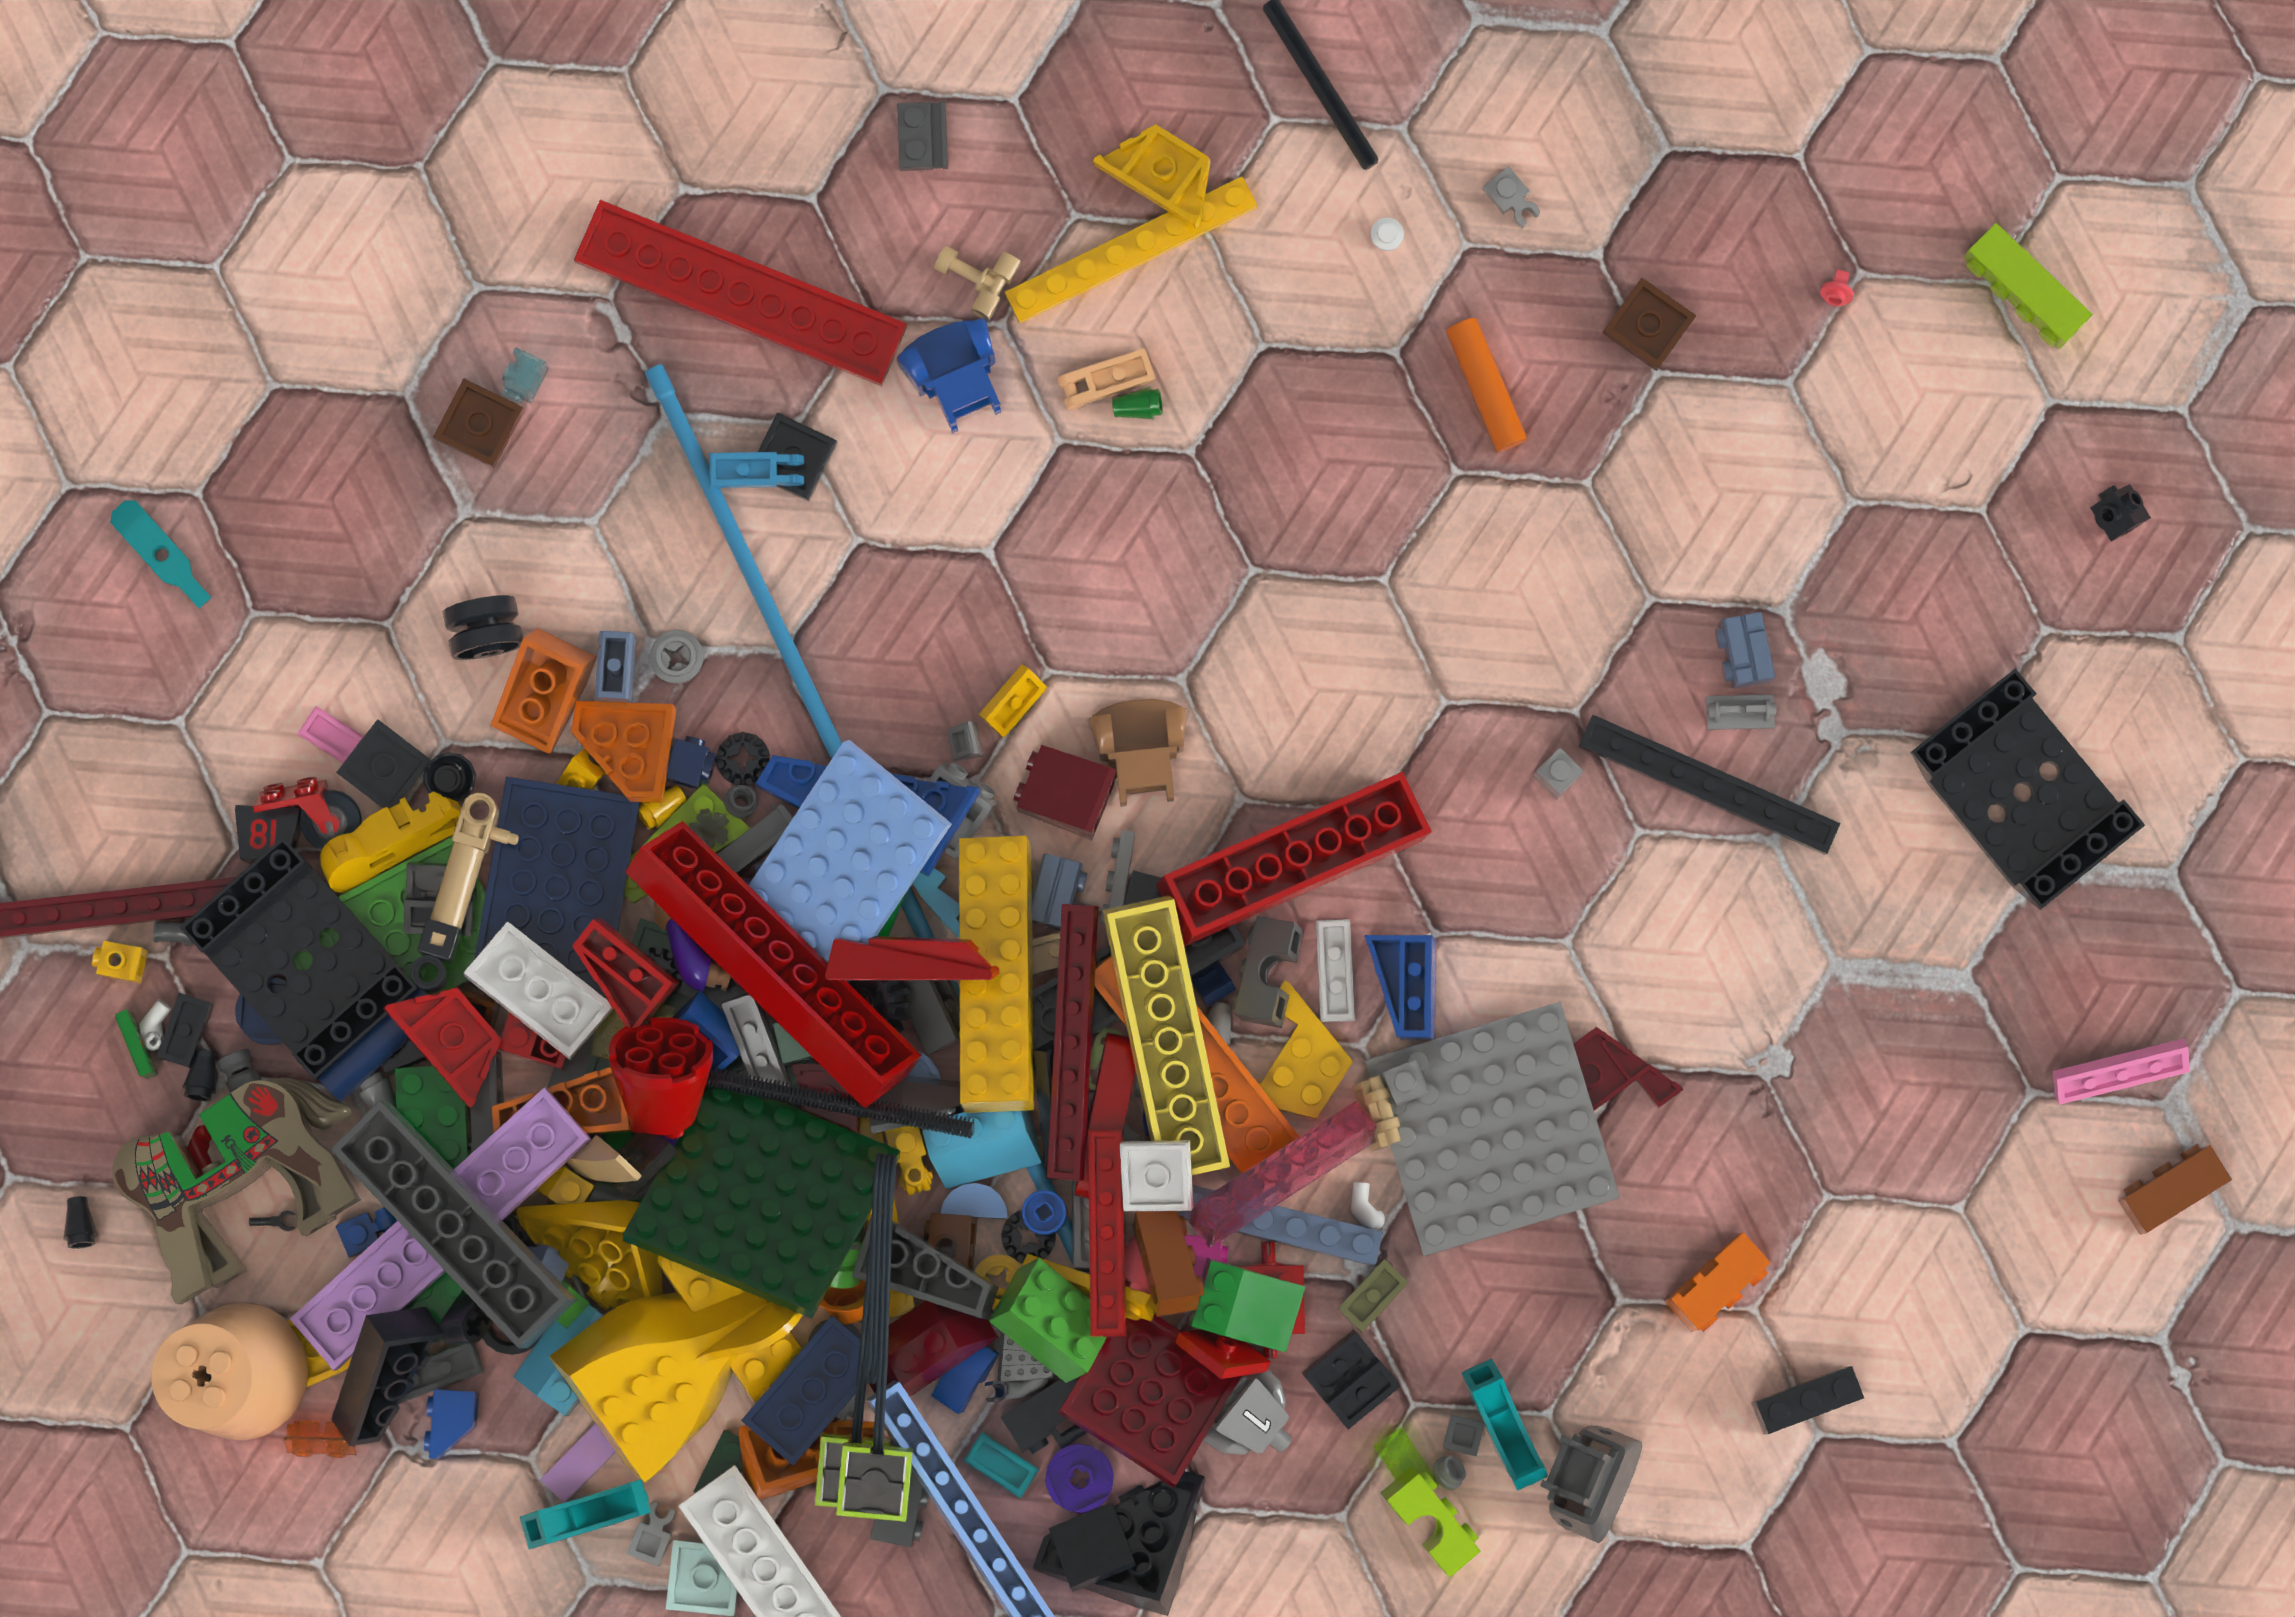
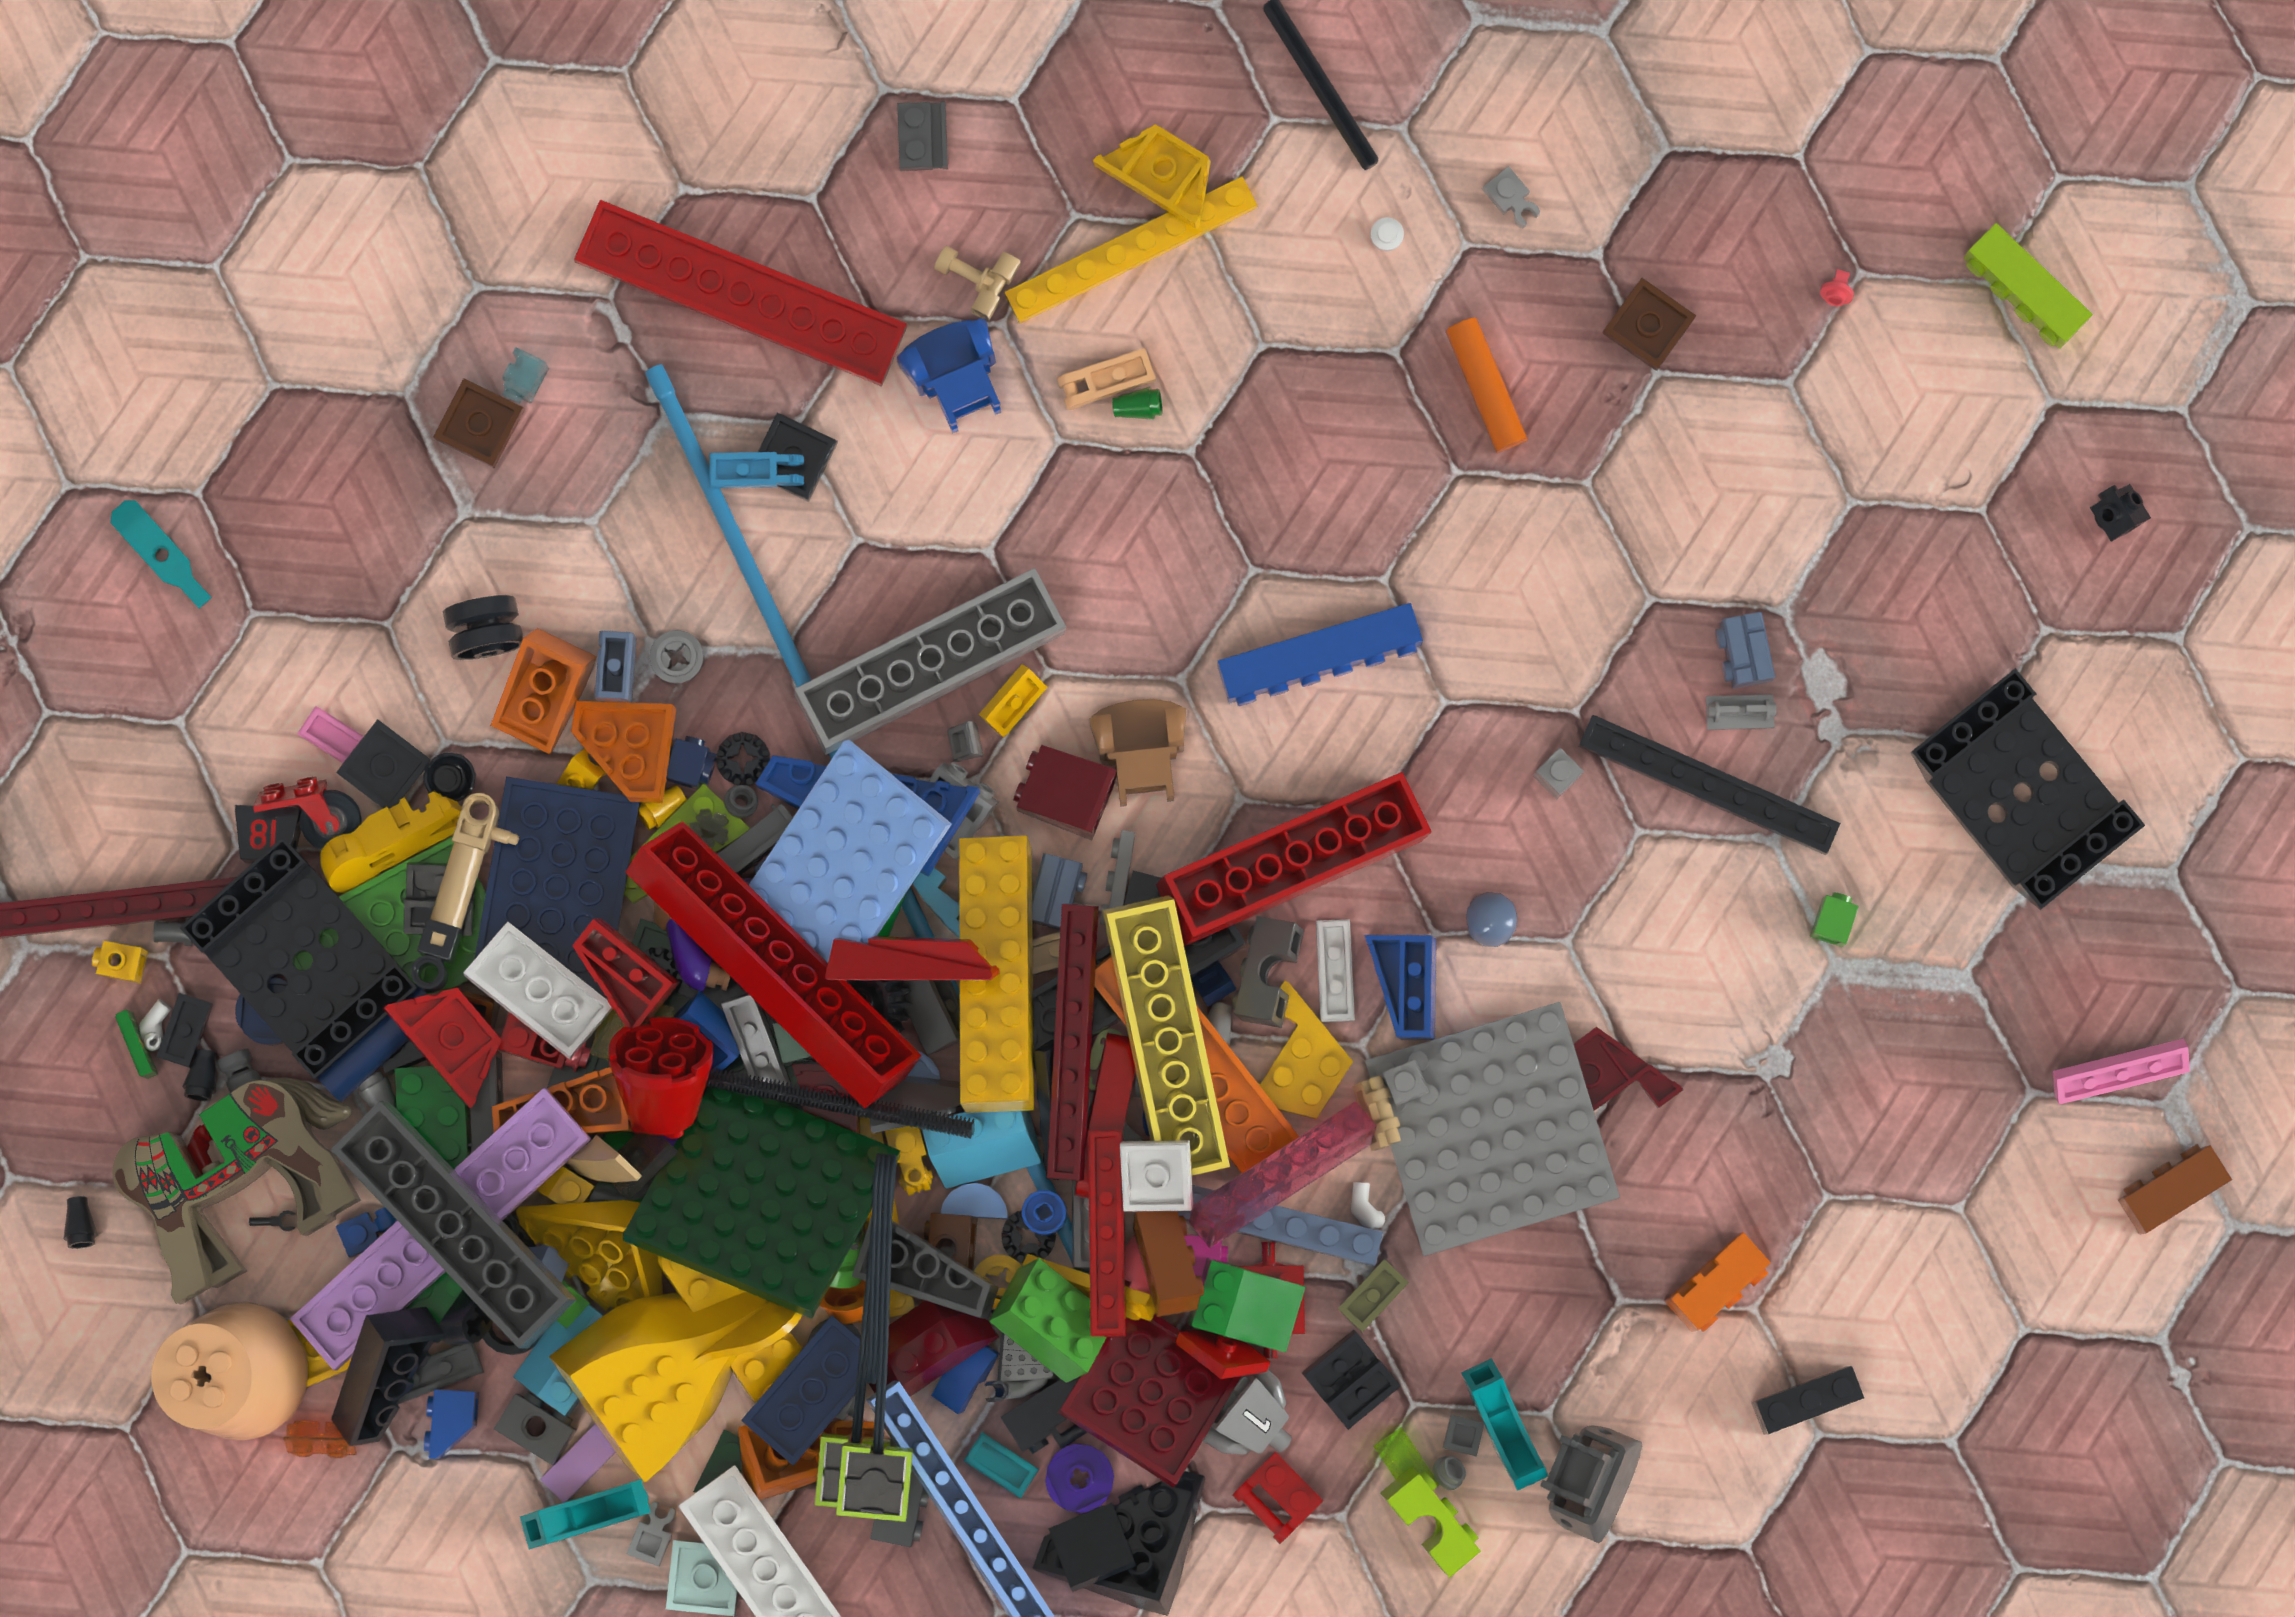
(515, 1426): none -> dark grey brick
(579, 1059): none -> coral plate
(930, 661): none -> light grey brick
(1286, 1489): none -> red plate
(1320, 653): none -> blue brick
(1491, 919): none -> sand blue hair
(1834, 919): none -> bright green brick

